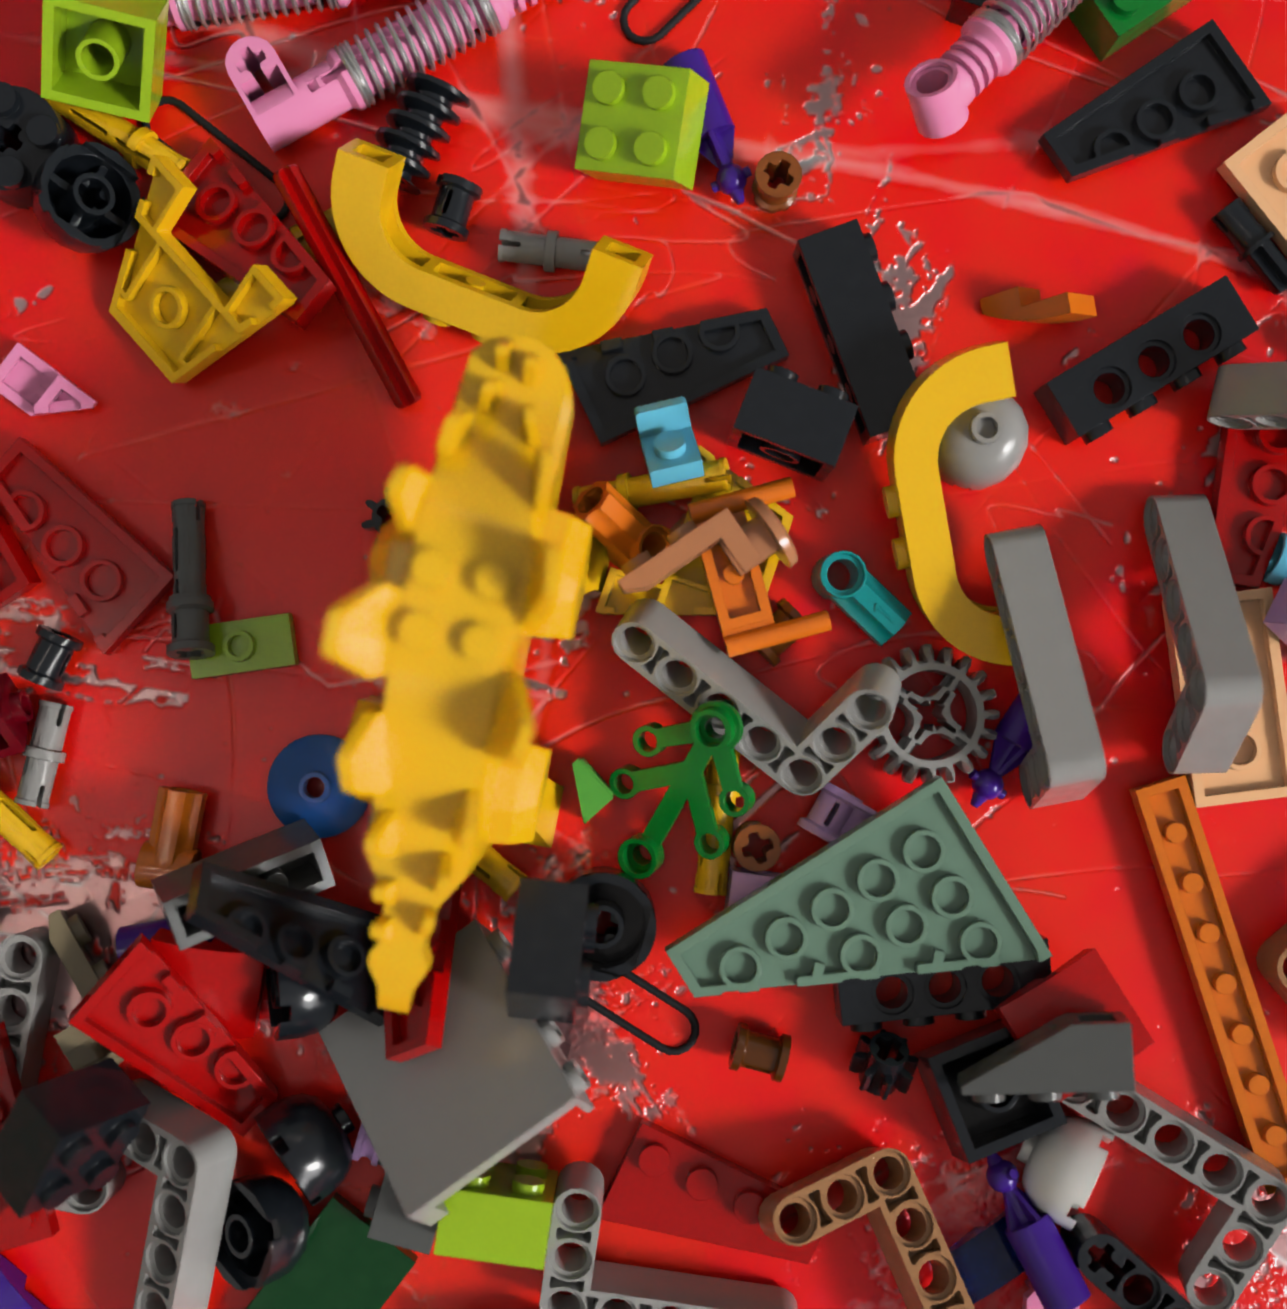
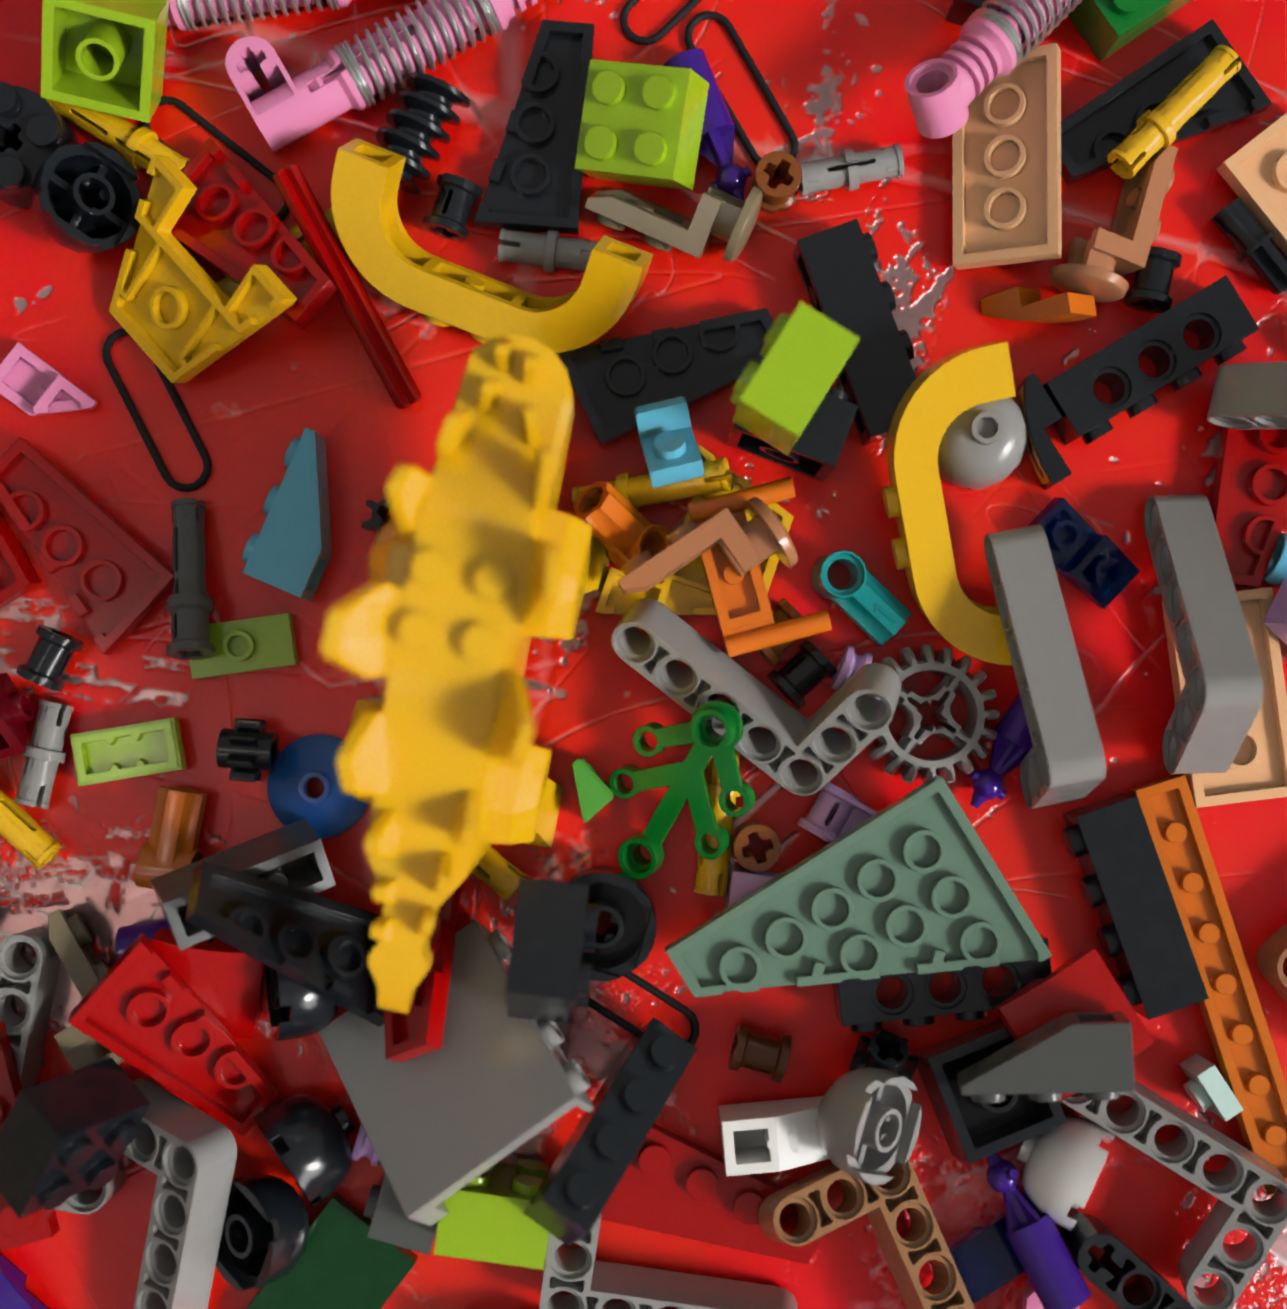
(128, 751): none -> lime plate
(142, 429): none -> black piece
(247, 750): none -> black gear
(297, 531): none -> medium azure slope
(535, 174): none -> black wing
(611, 1133): none -> black brick
(715, 215): none -> dark tan piece
(756, 74): none -> black piece
(770, 1135): none -> white slope
(798, 368): none -> lime brick
(802, 673): none -> black bush
(848, 665): none -> lavender bush
(851, 169): none -> light grey pin
(869, 1123): none -> light grey cylinder
(1010, 168): none -> light nougat plate
(1039, 416): none -> black slope
(1082, 555): none -> clear blue slope
(1098, 264): none -> nougat piece
(1133, 905): none -> black brick
(1153, 283): none -> black bush
(1159, 127): none -> yellow pin
(1208, 1088): none -> light aqua plate

